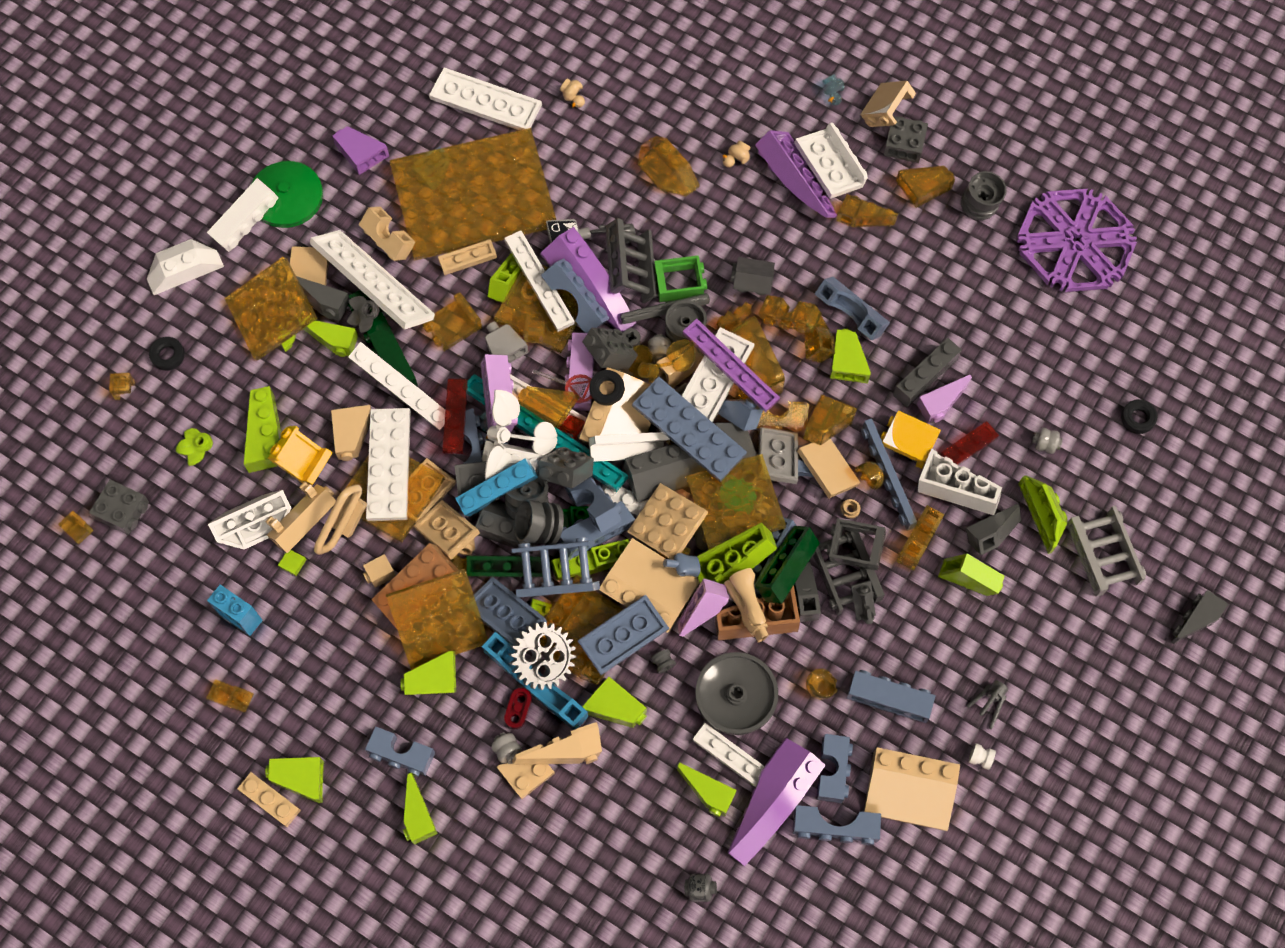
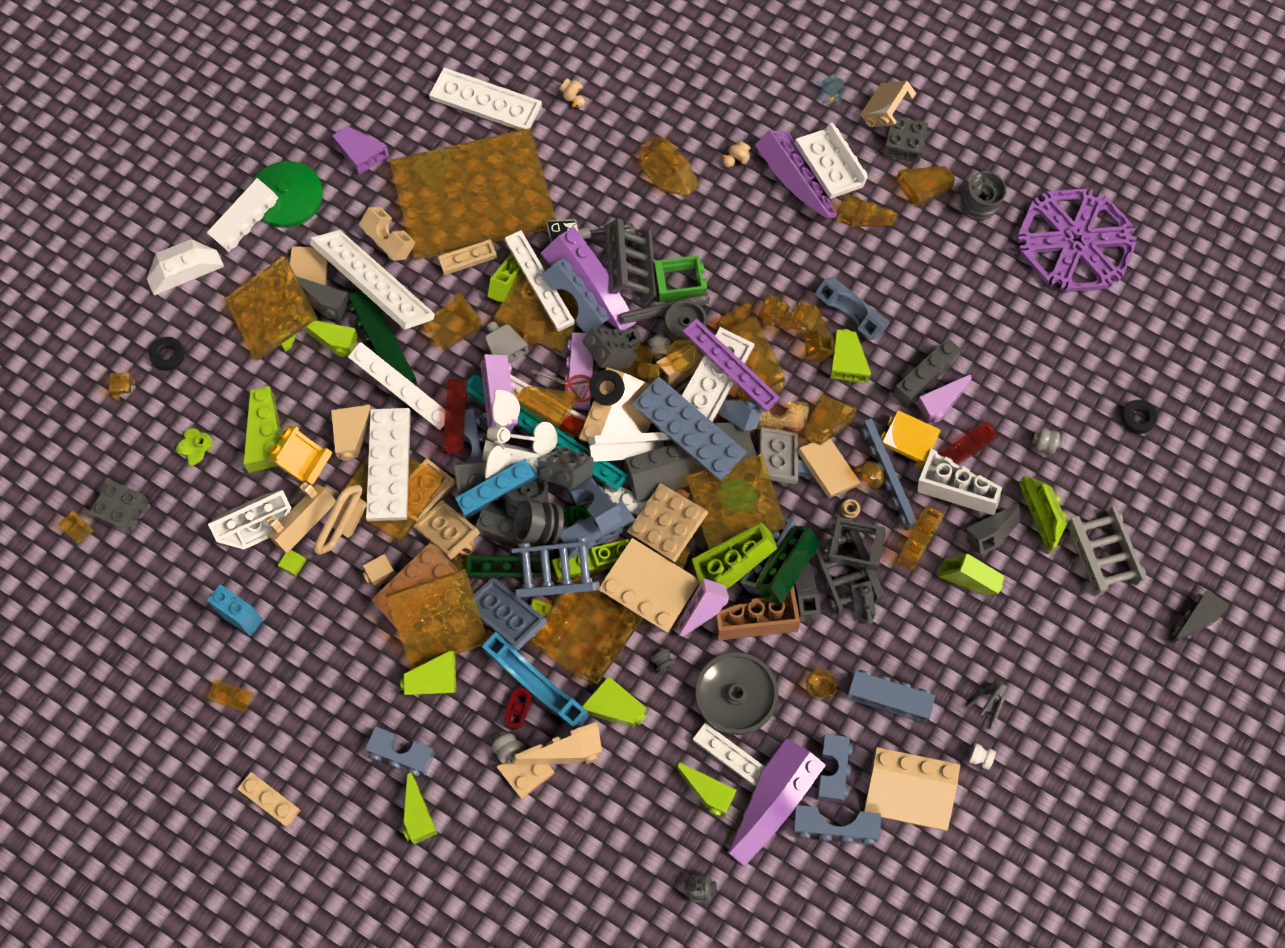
(298, 775): lime slope -> none
(361, 315): flat silver plate -> none
(553, 669): gear -> none
(623, 635): sand blue tile -> none
(684, 565): sand blue piece -> none
(743, 594): tan piece -> none
(753, 275): dark grey brick -> none

